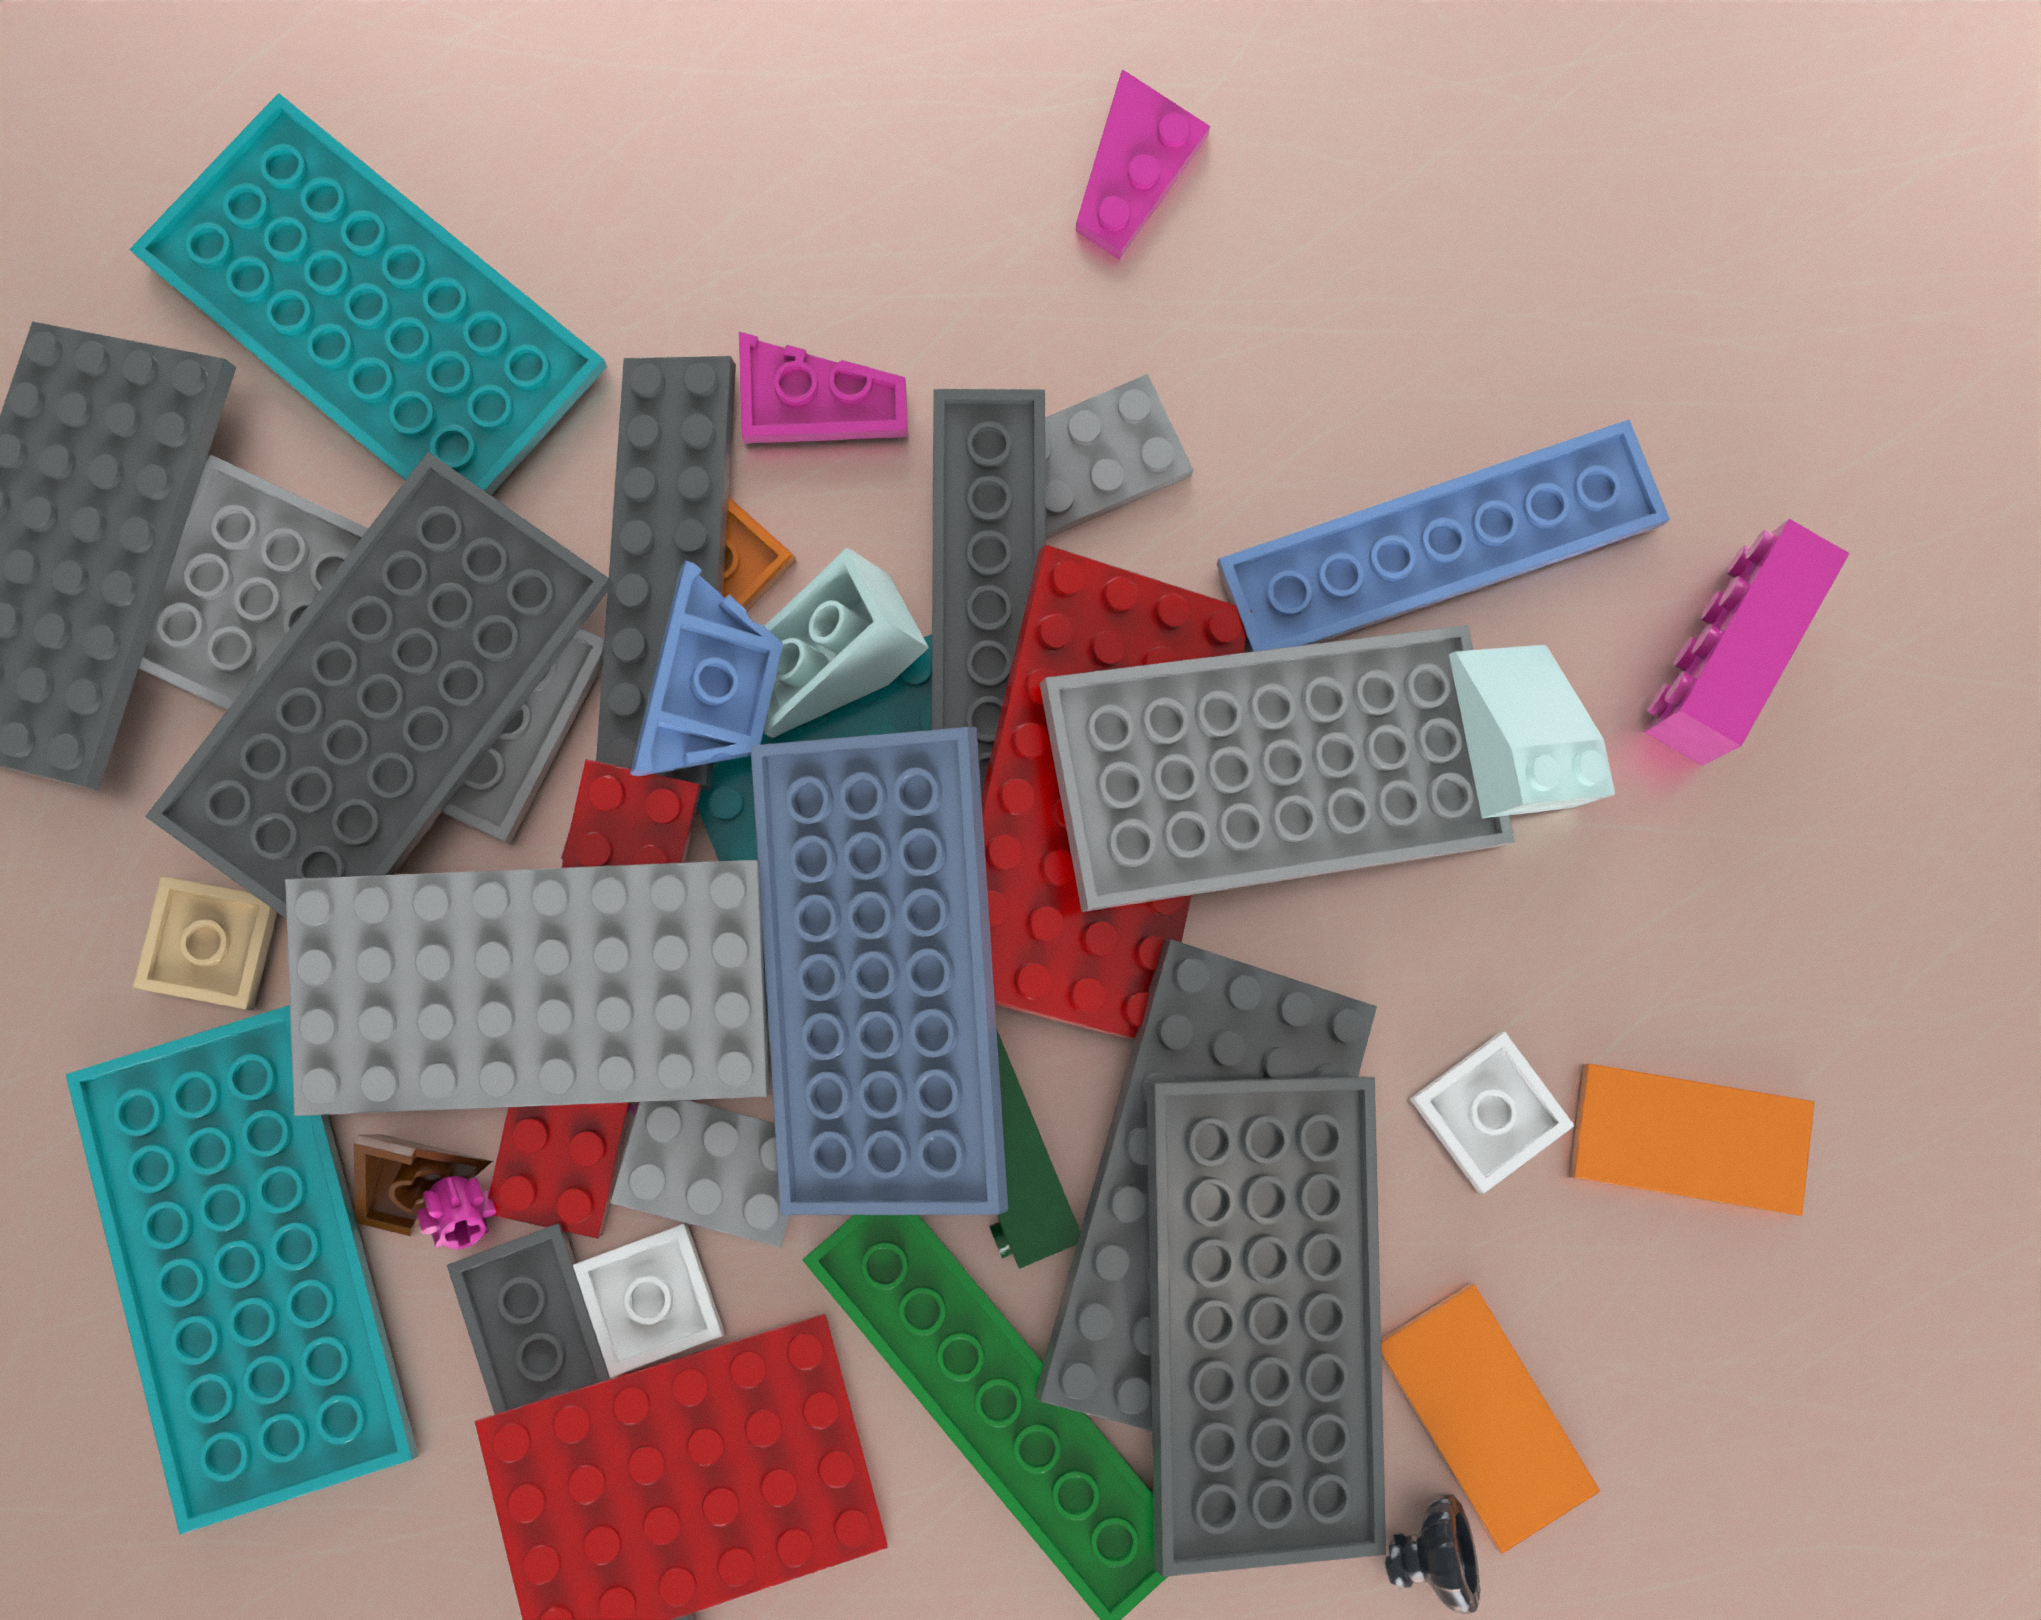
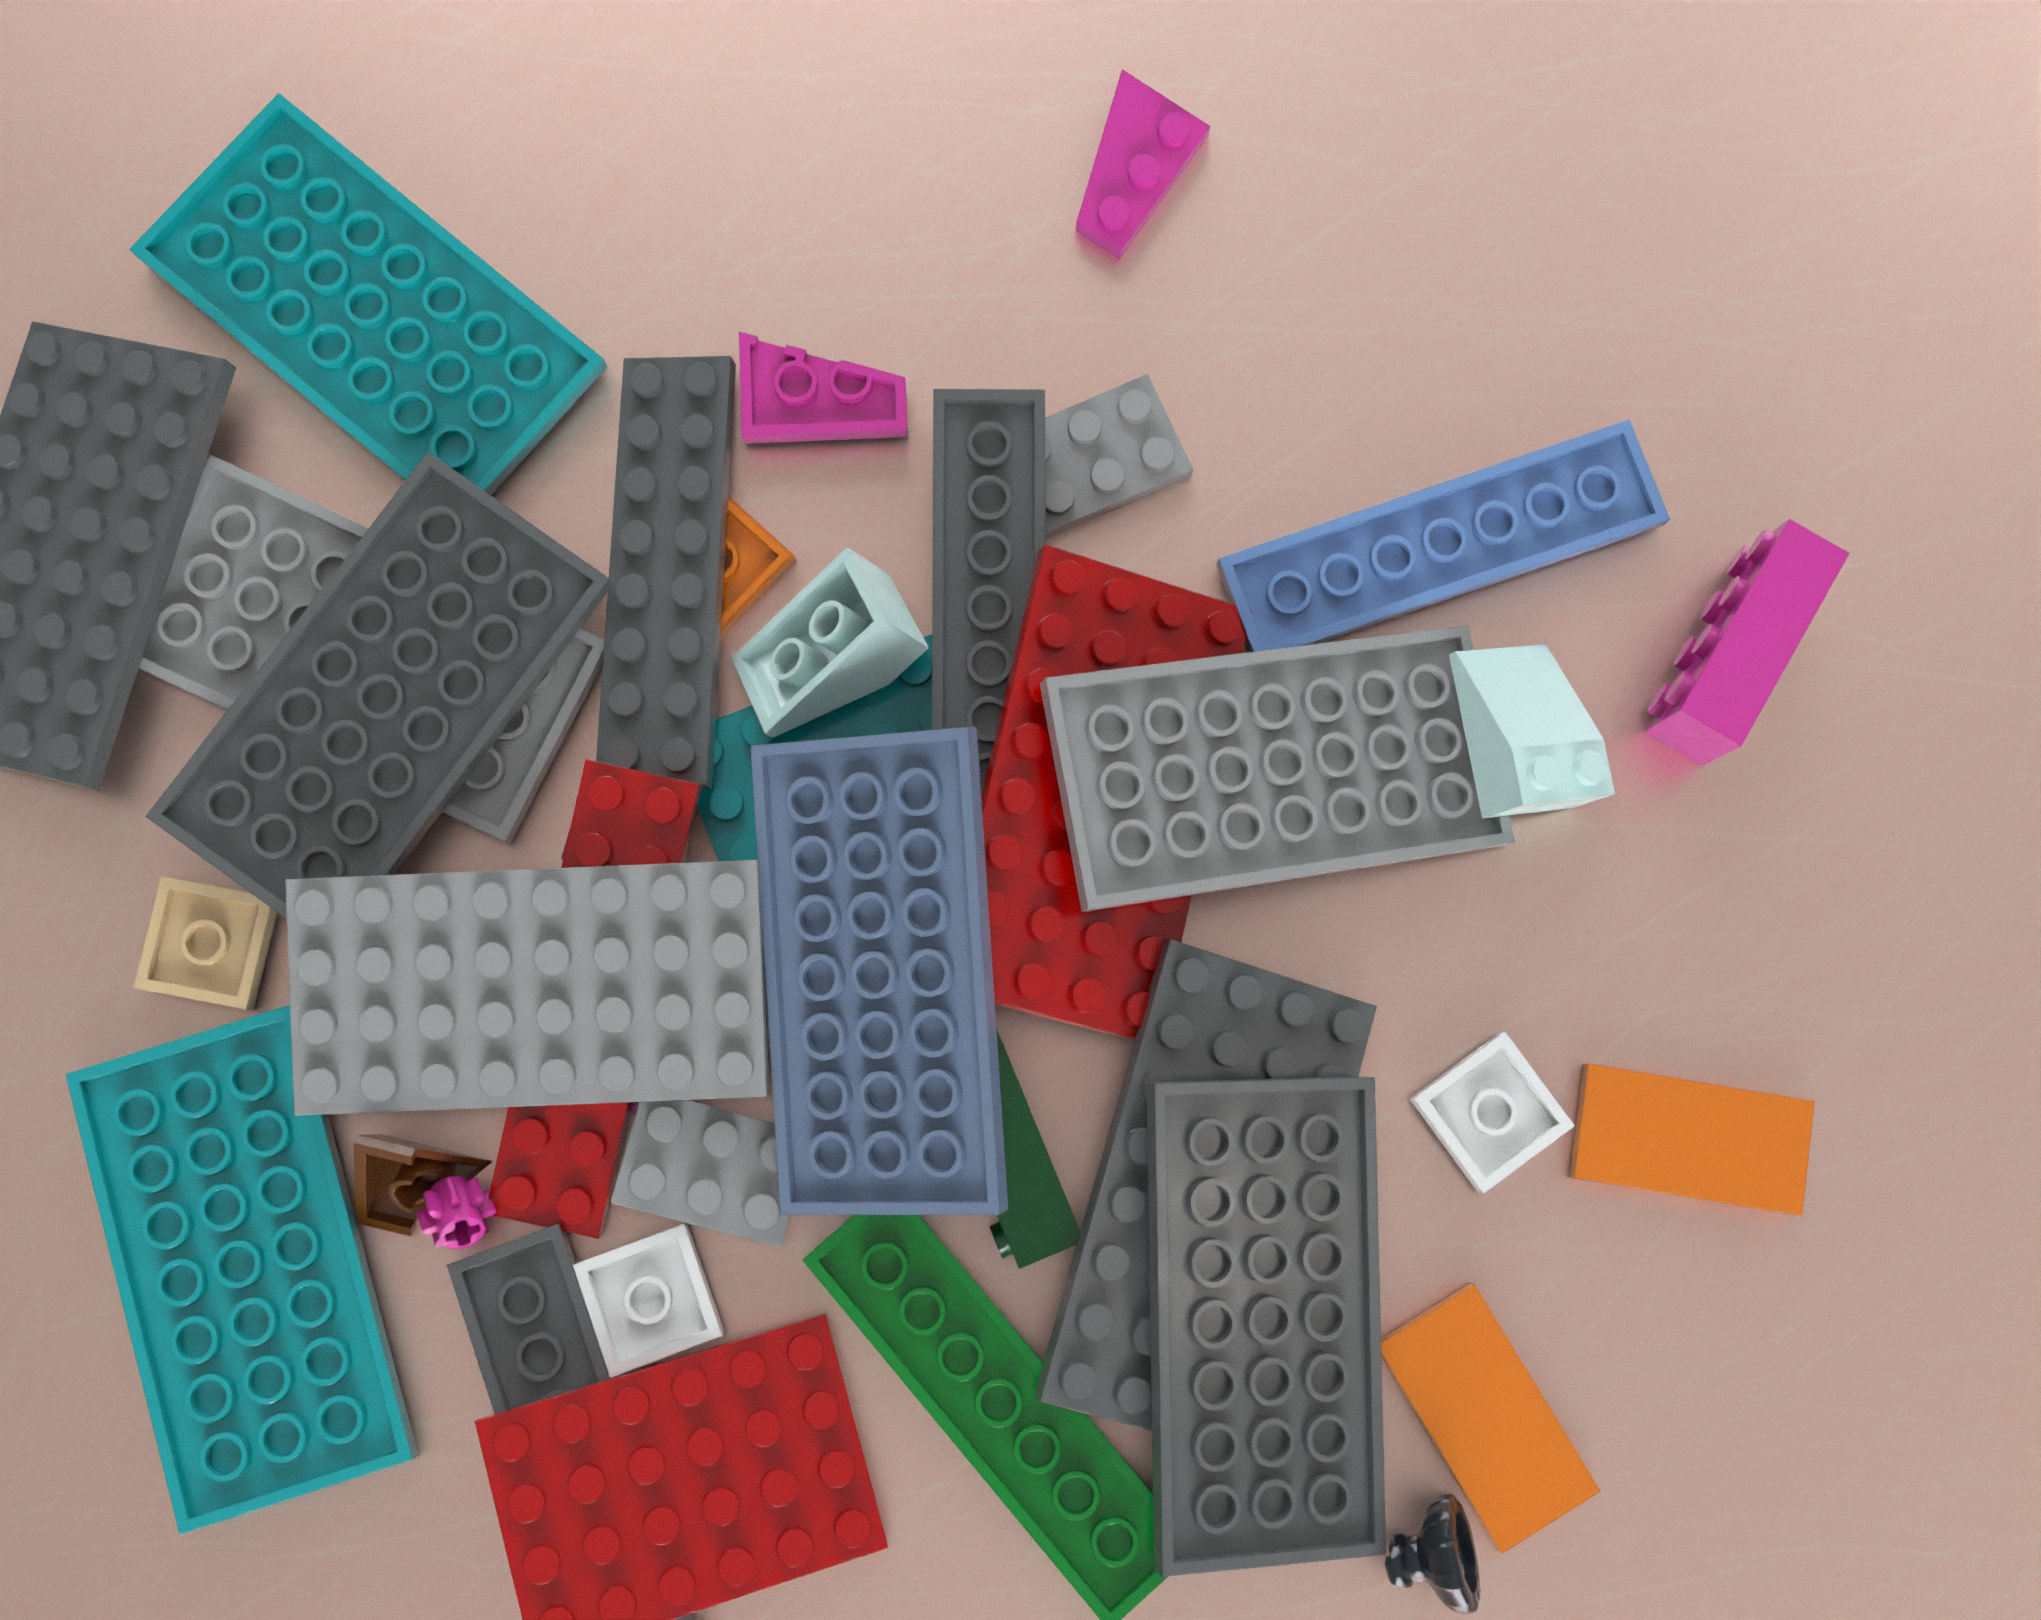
(707, 682): medium blue wing -> none

